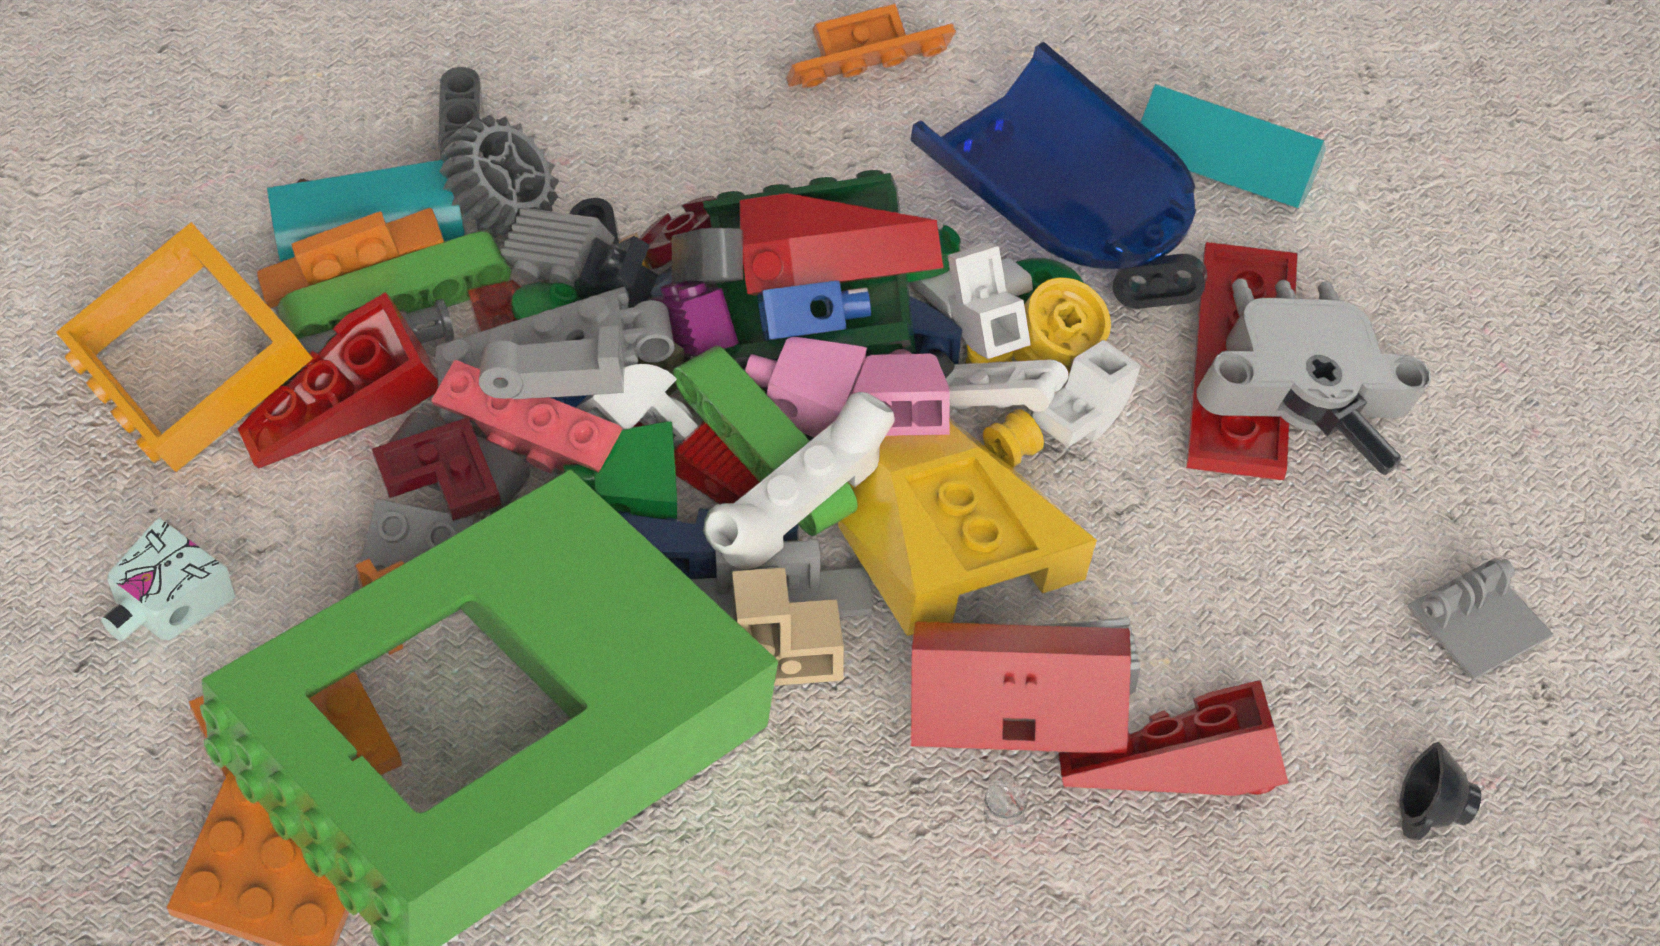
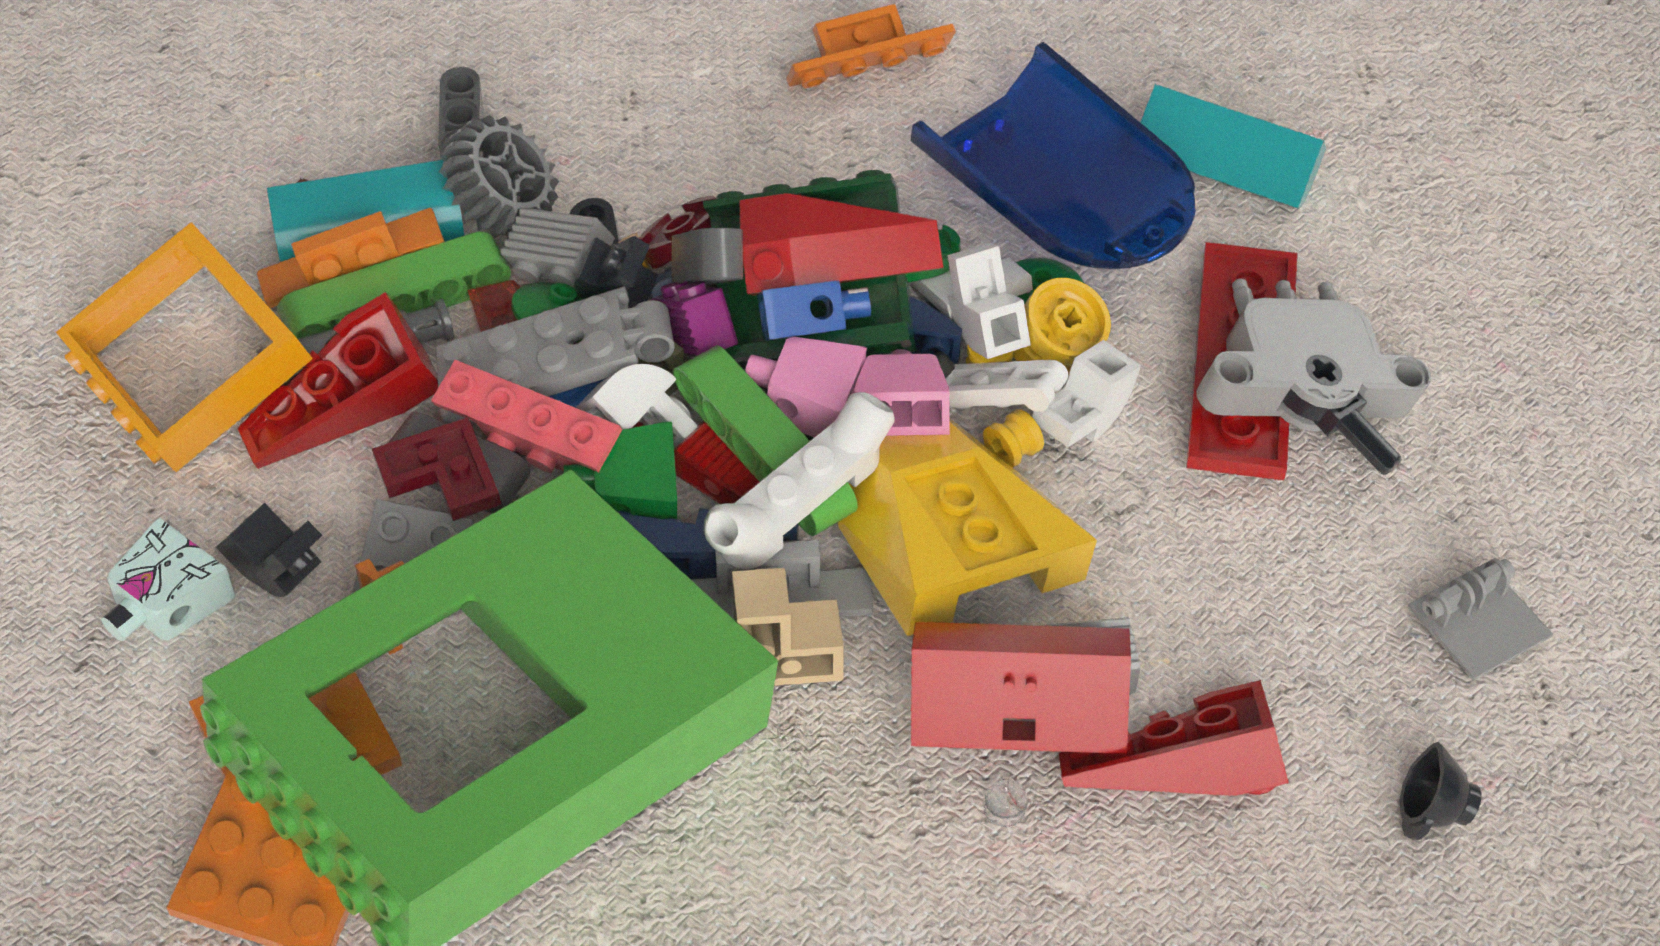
(271, 552): none -> black brick
(554, 367): light grey leg -> none
(1162, 282): black plate -> none

